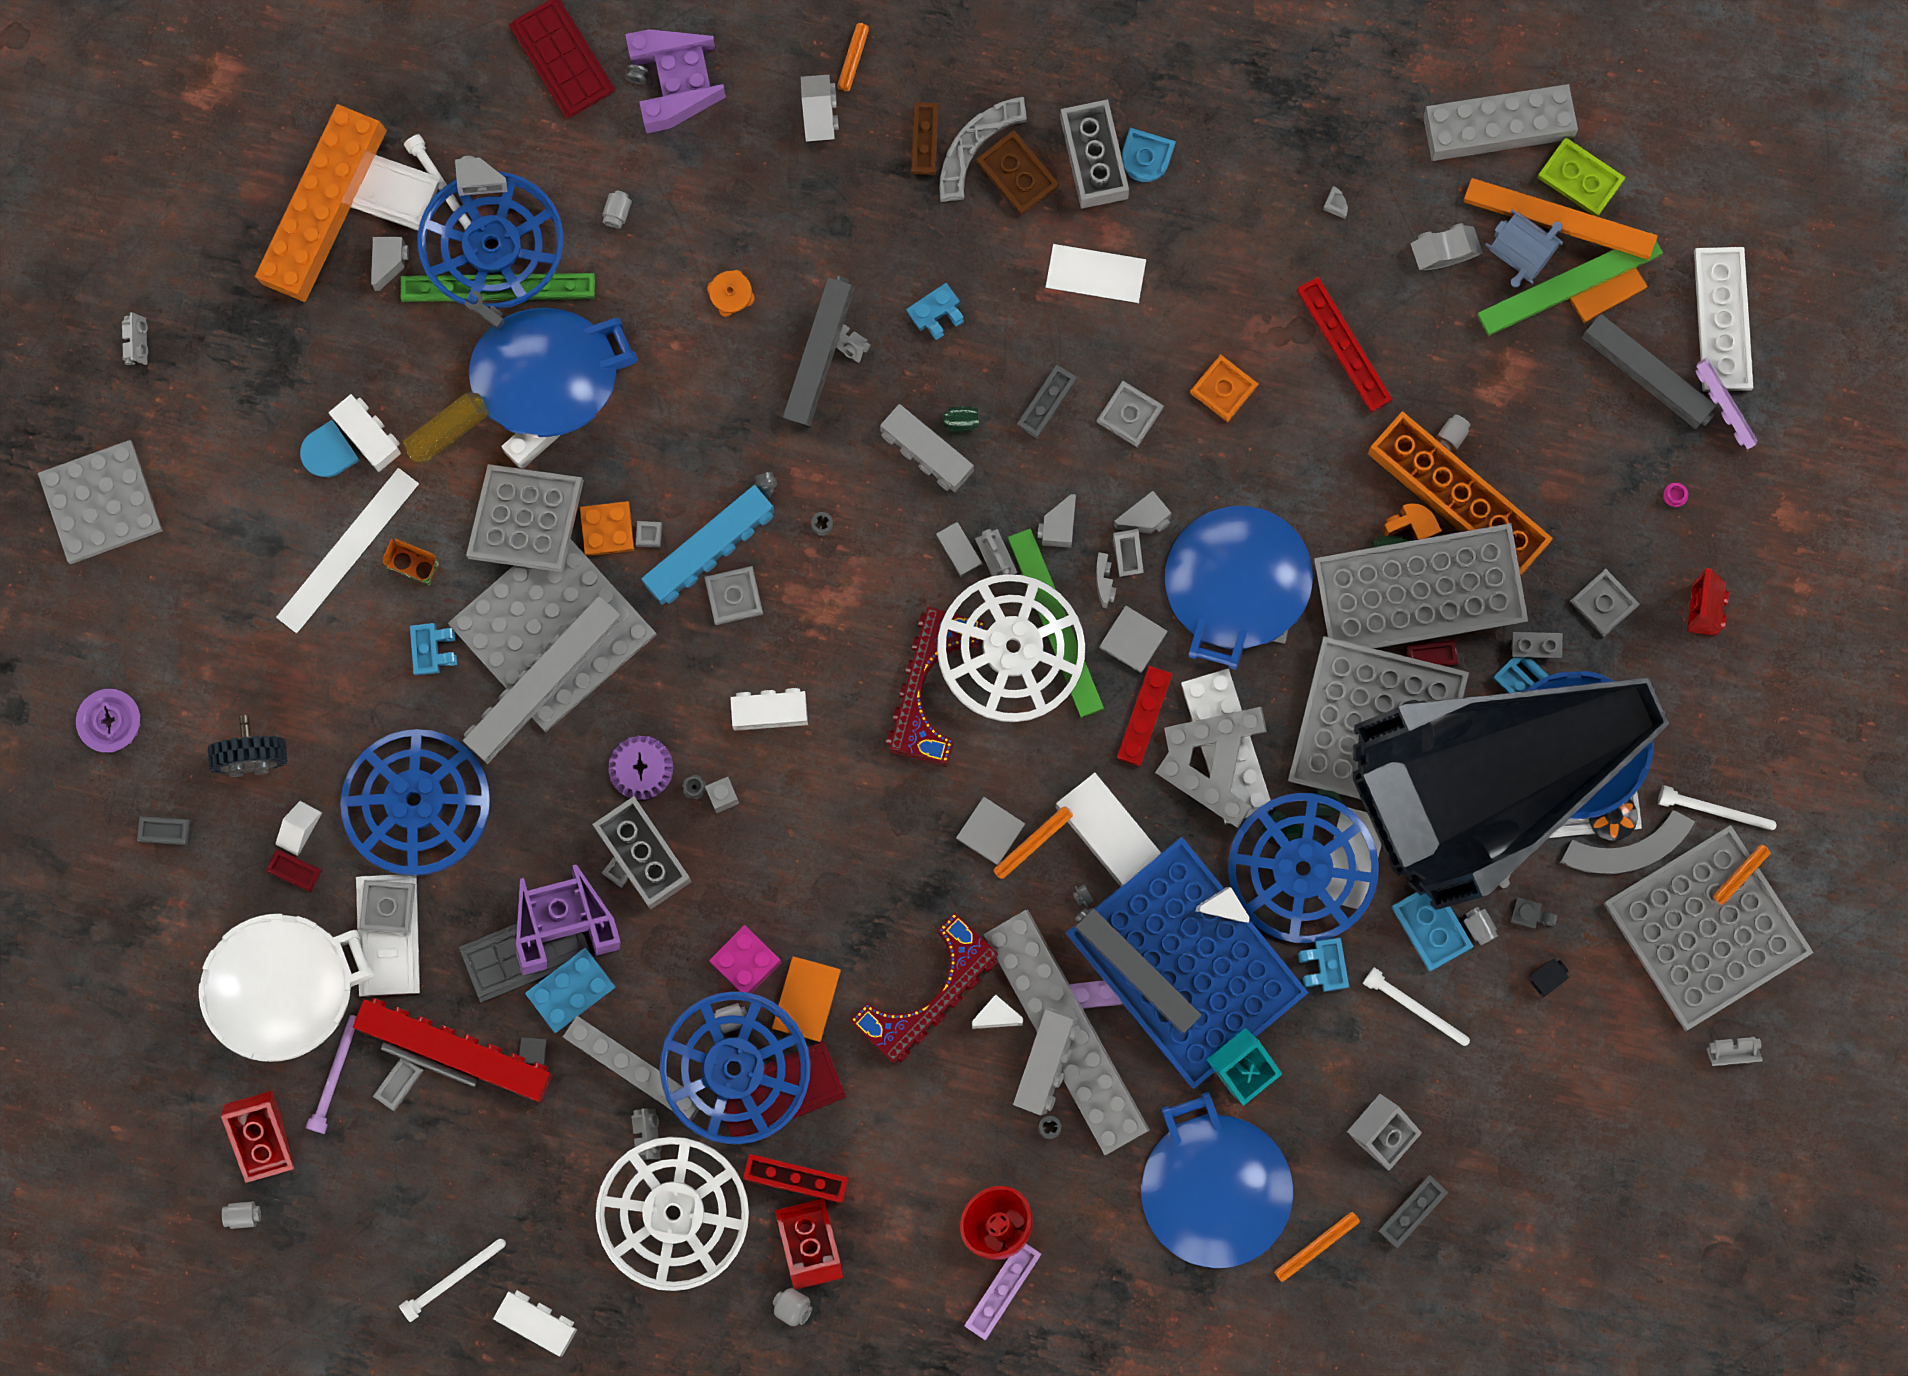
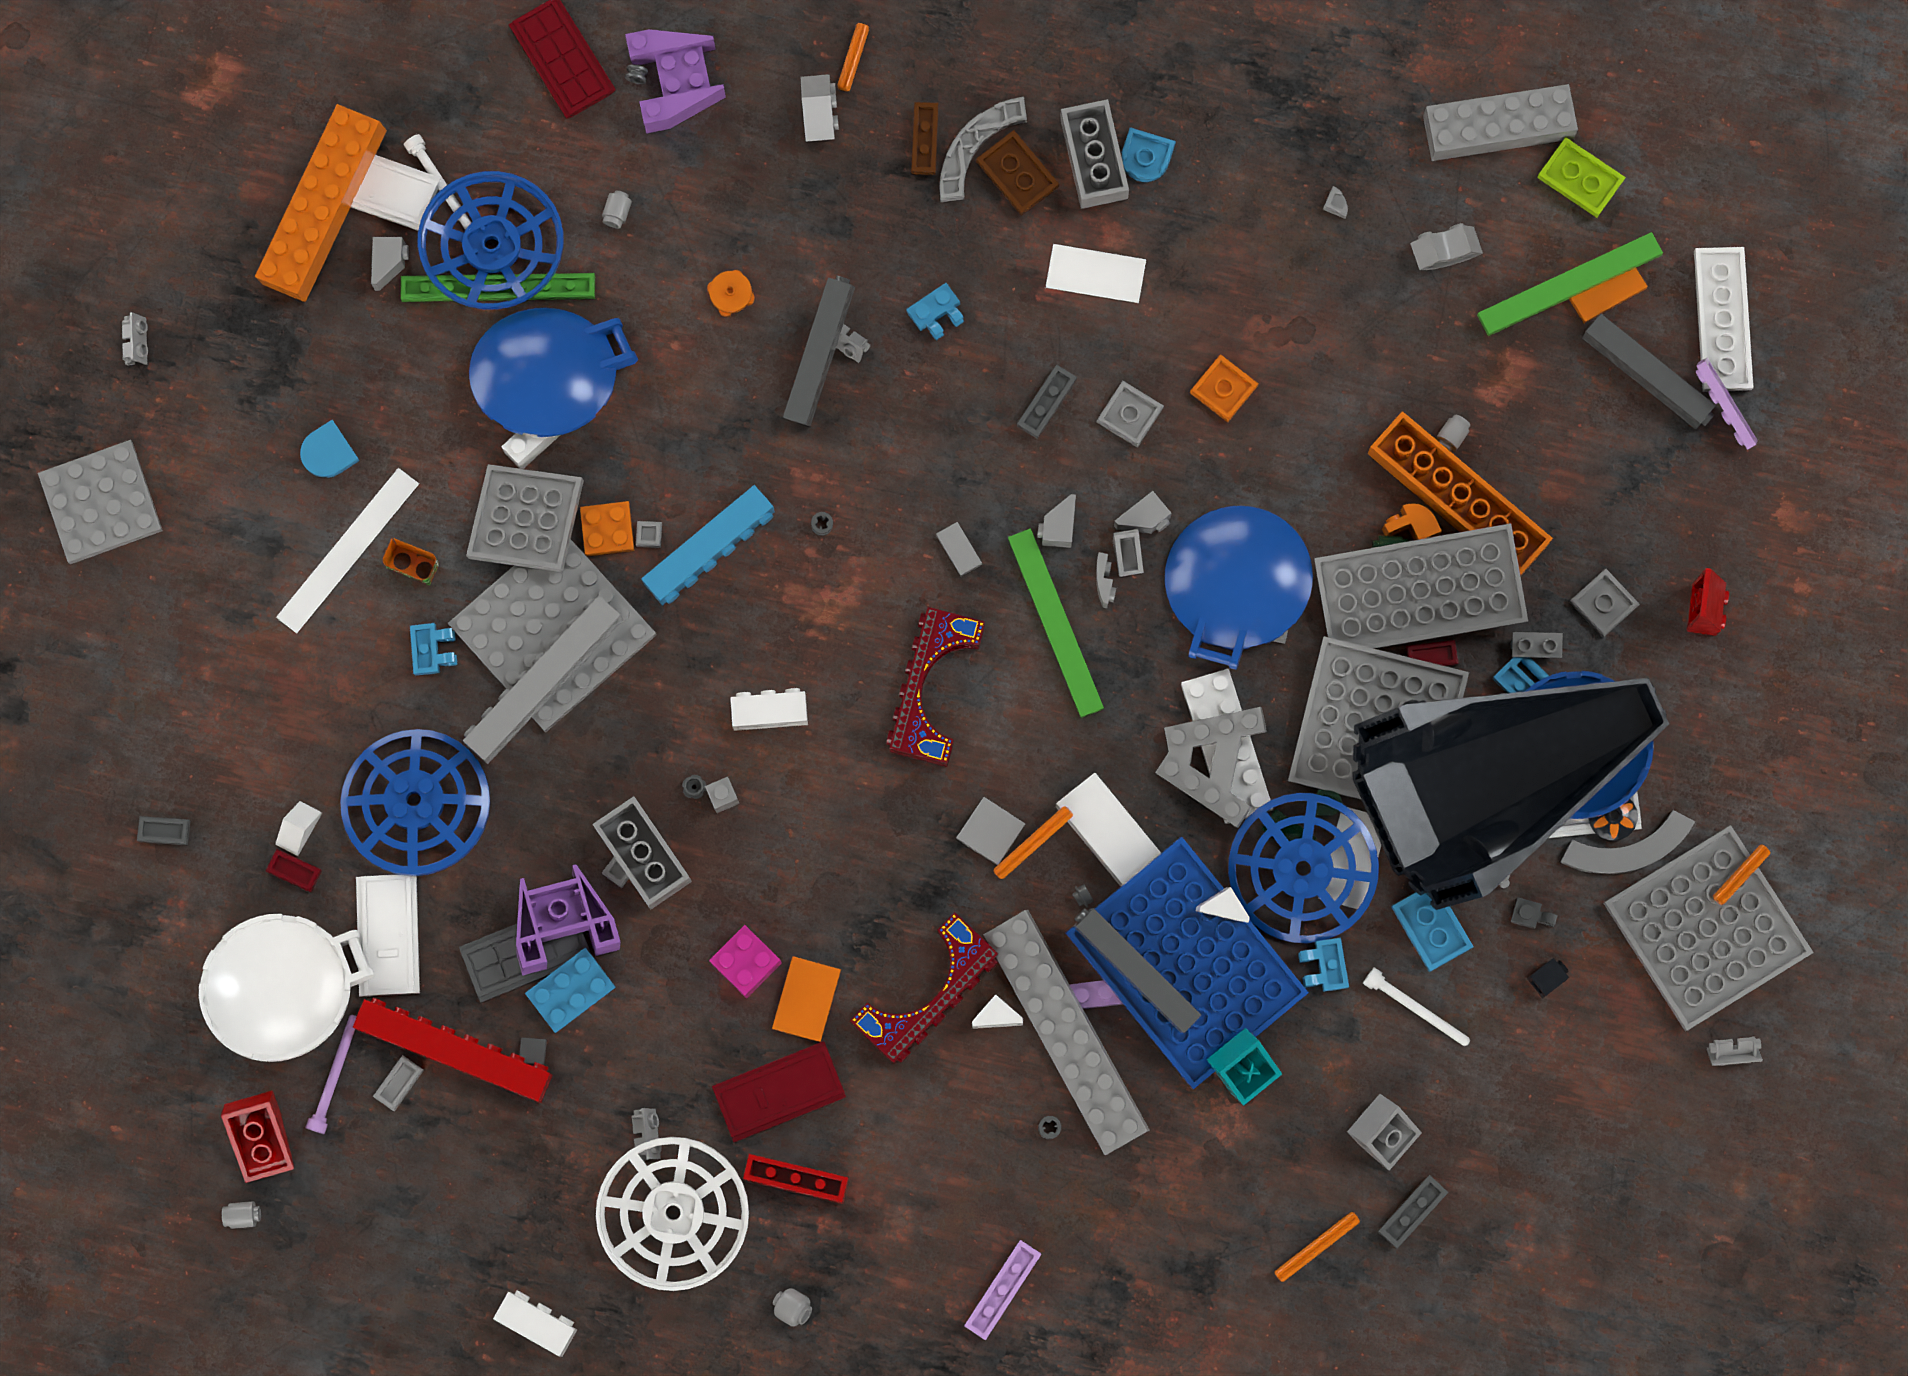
(93, 713): medium lavender gear -> none
(247, 753): black wheel -> none
(365, 432): white brick -> none
(387, 907): light grey tile -> none
(412, 1308): white piece -> none
(429, 1063): dark grey bar -> none
(446, 427): clear yellow brick -> none
(478, 177): light grey slope -> none
(490, 314): dark grey plate -> none
(625, 1064): light grey brick -> none
(654, 778): medium lavender gear -> none
(733, 595): light grey tile -> none
(733, 1009): light grey brick -> none
(750, 1064): blue dish -> none
(766, 483): dark grey plate -> none
(809, 1244): red slope -> none
(926, 448): light grey brick -> none
(961, 418): clear green brick -> none
(995, 553): light grey hinge -> none
(996, 1223): red piece -> none
(1000, 658): white dish -> none
(1046, 1062): light grey brick -> none
(1133, 639): light grey tile -> none
(1144, 716): red plate -> none
(1215, 1188): blue dish -> none
(1344, 344): red plate -> none
(1480, 926): light grey brick -> none
(1524, 246): sand blue container -> none
(1573, 222): orange tile -> none
(1670, 797): white piece -> none
(1675, 495): dark pink plate -> none

